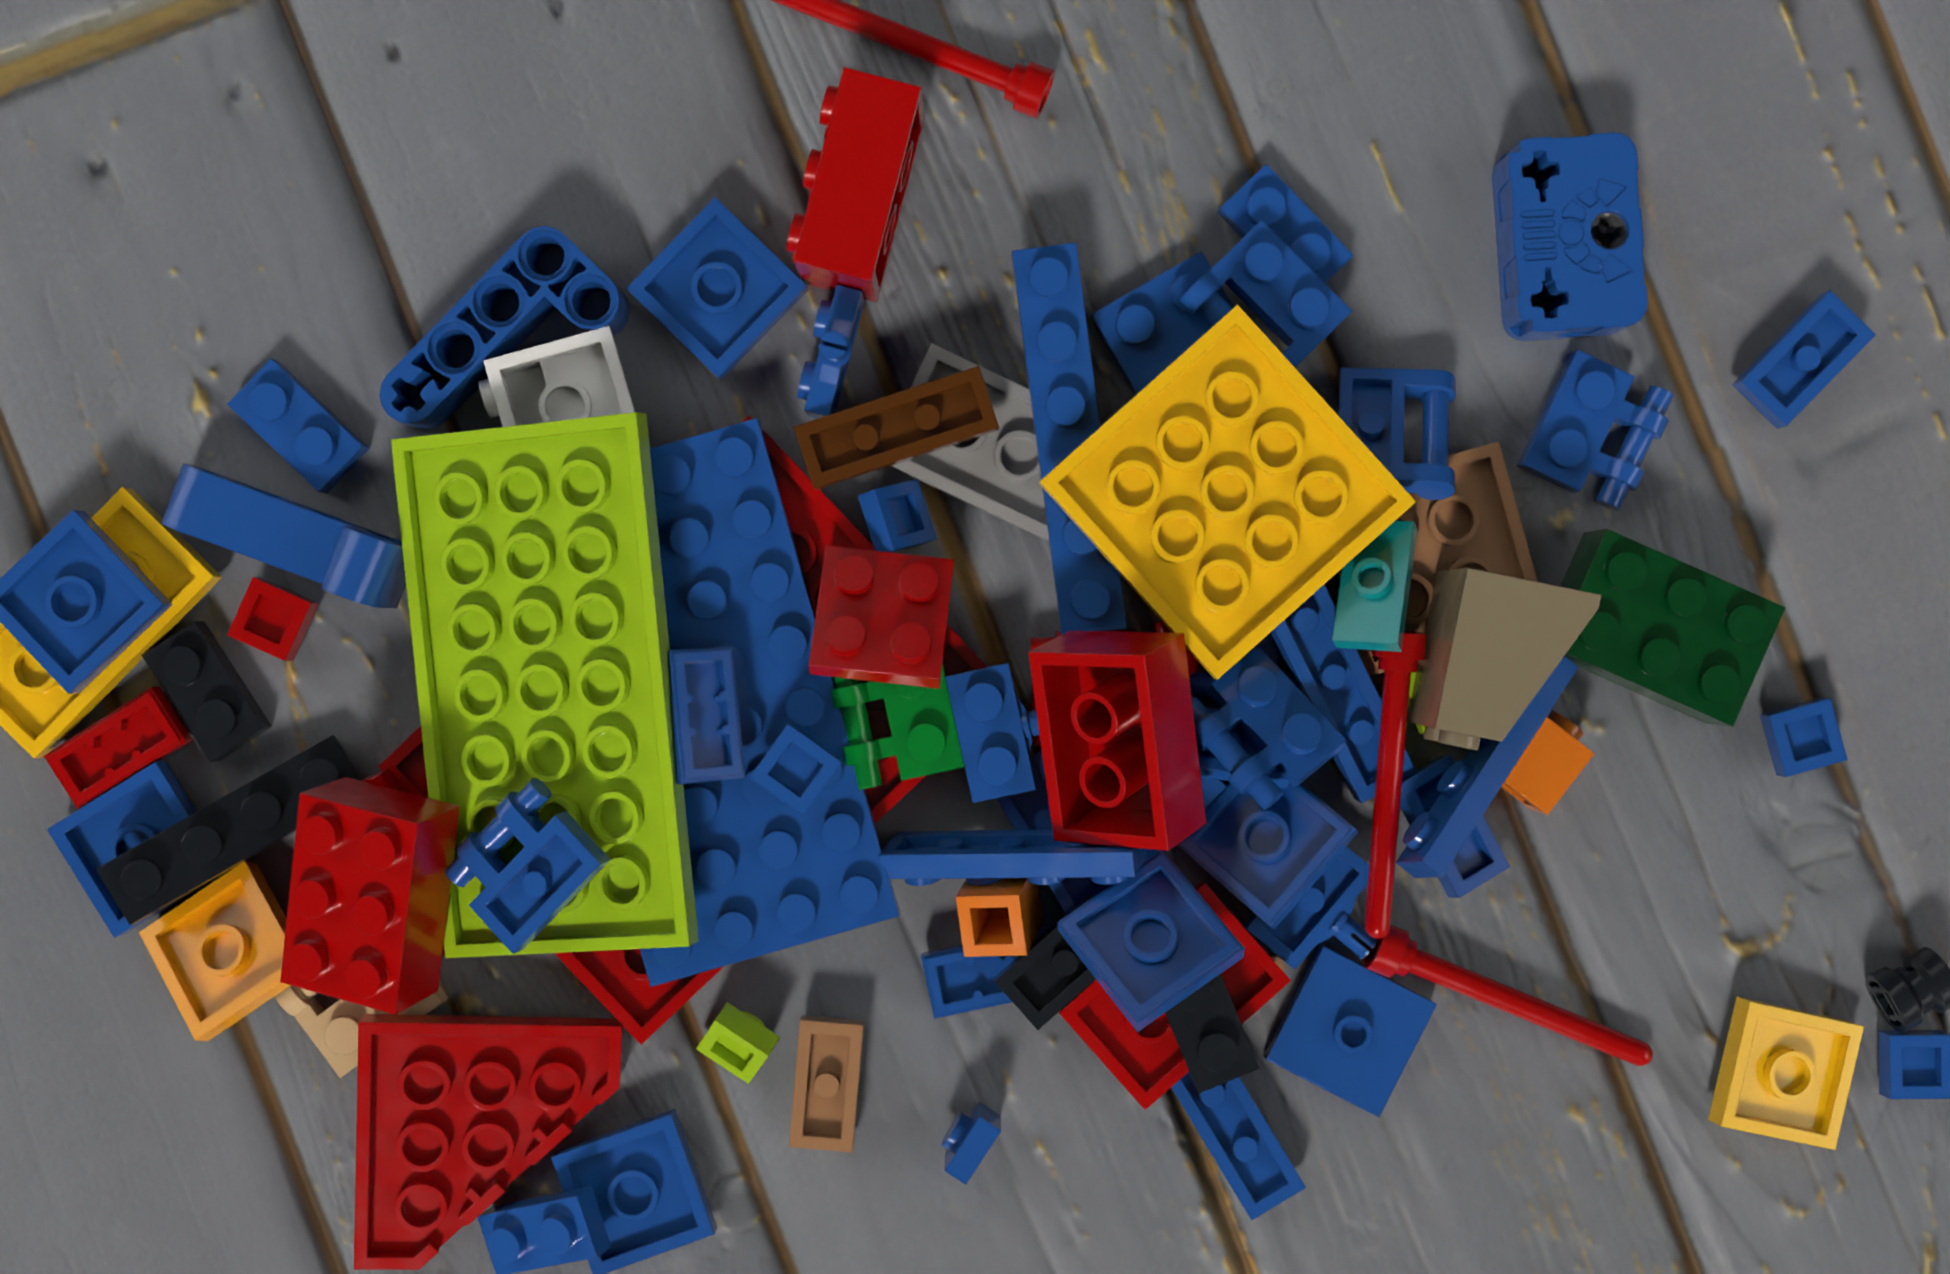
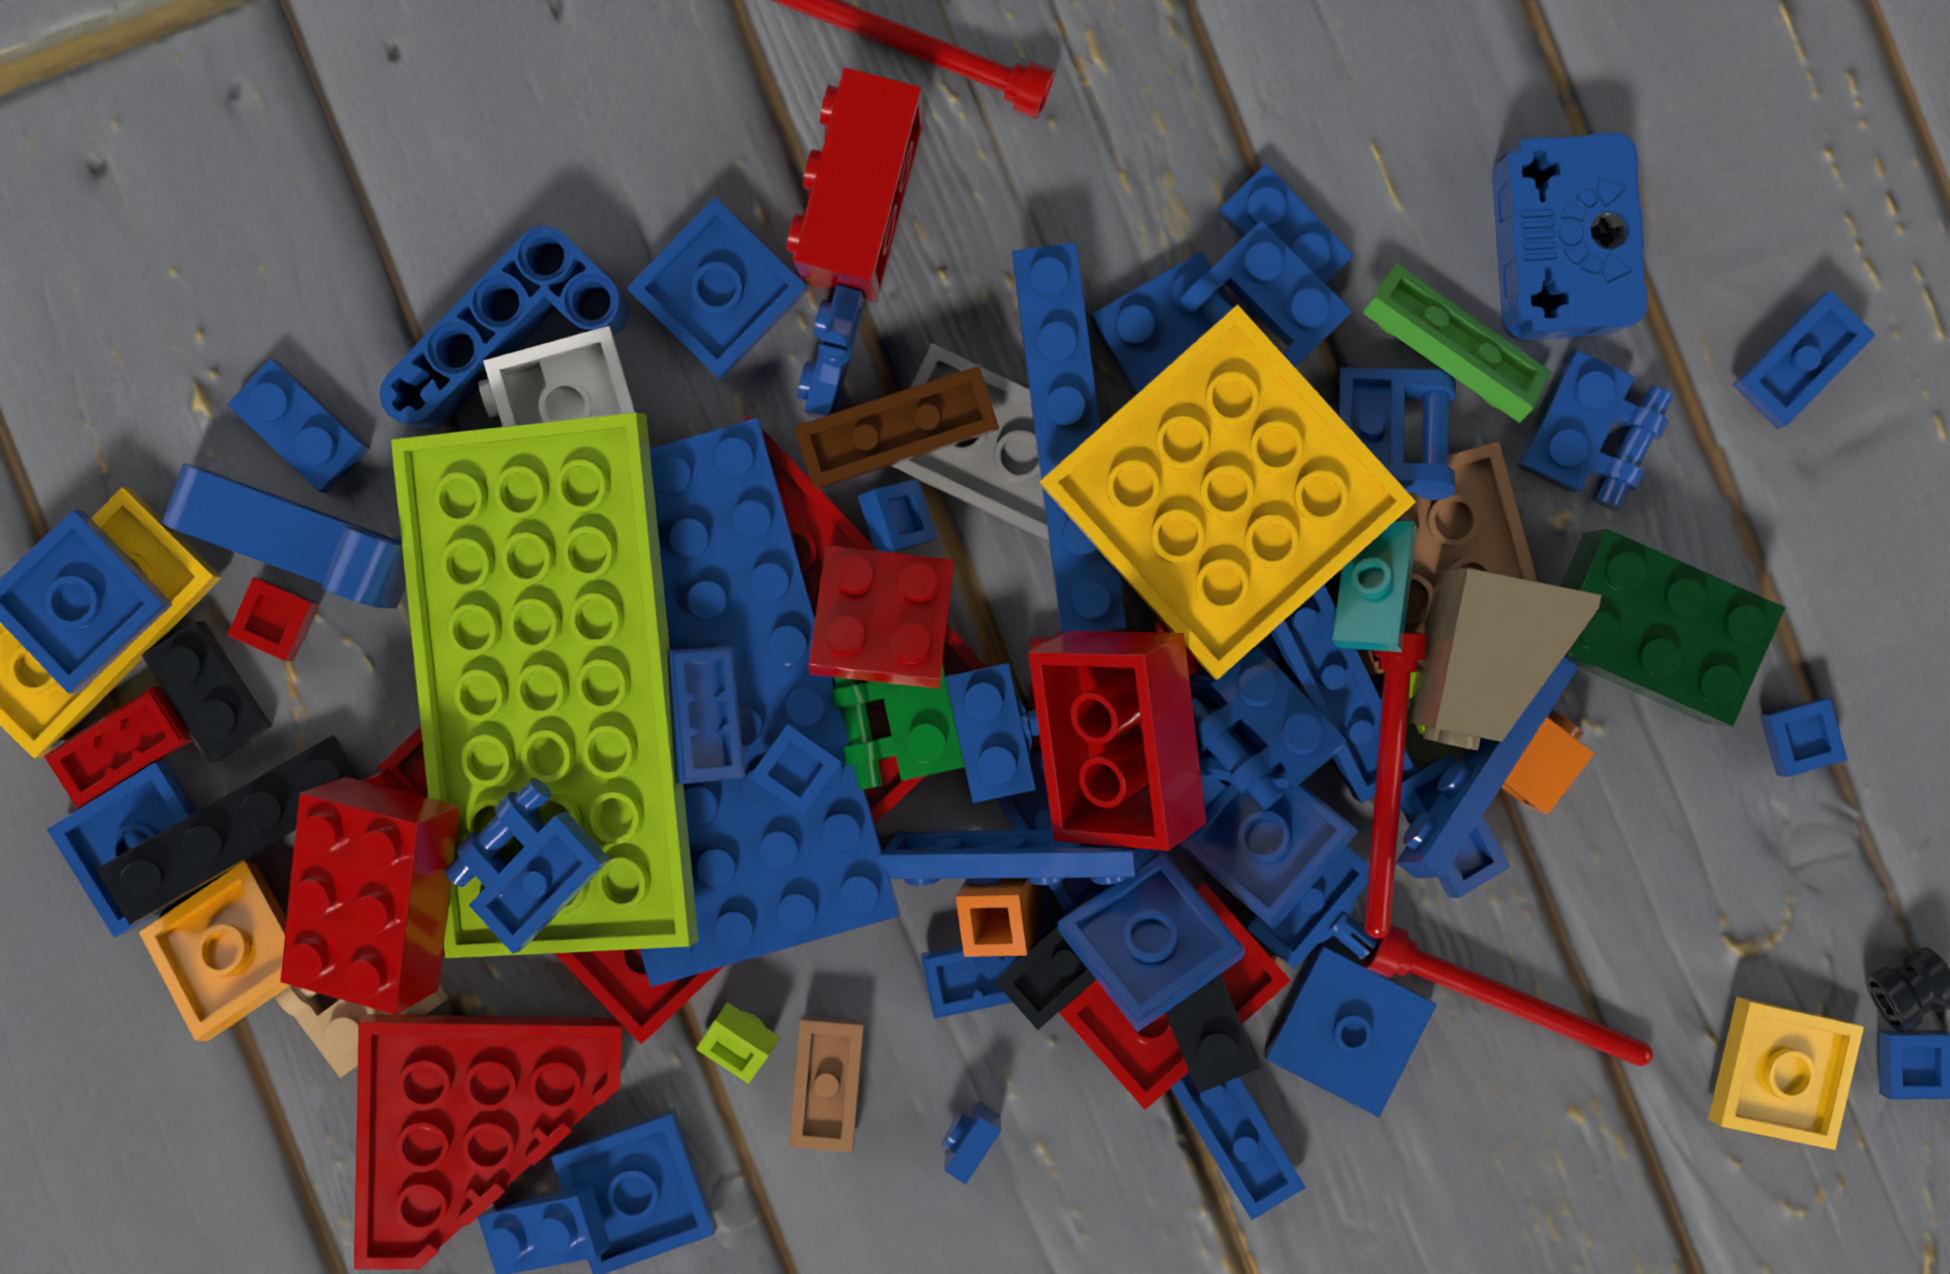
(1457, 343): none -> bright green plate

